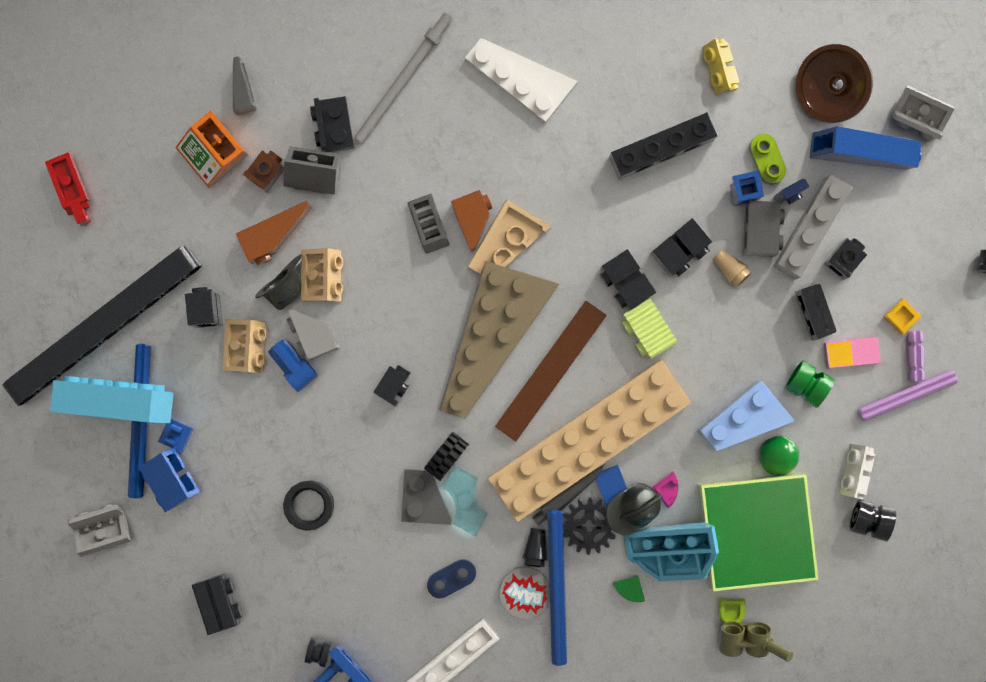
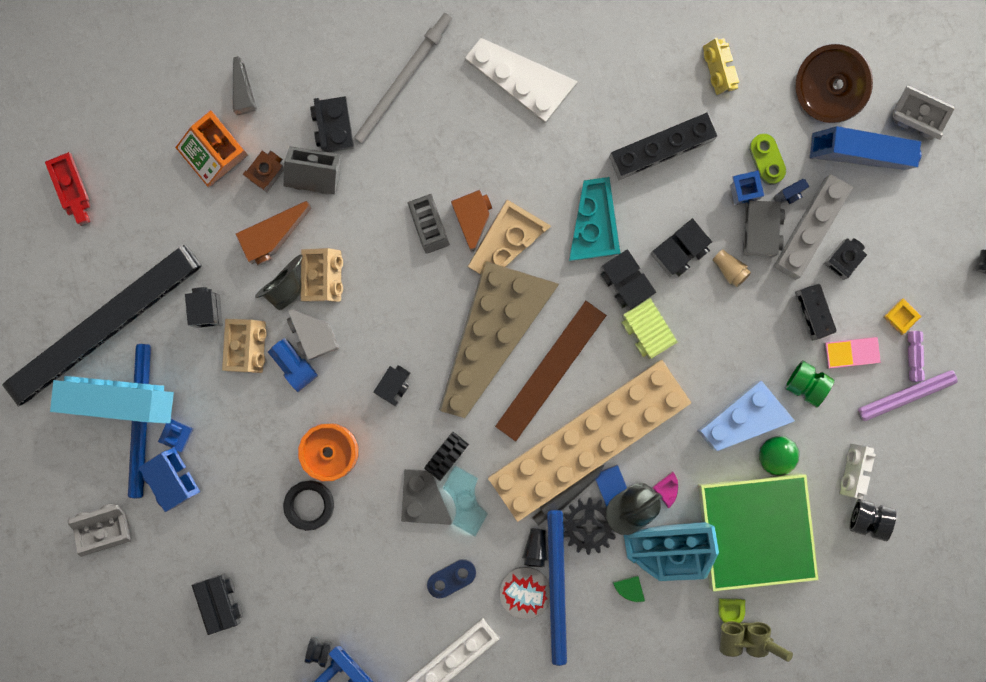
(313, 446): none -> orange wheel
(595, 223): none -> teal wing

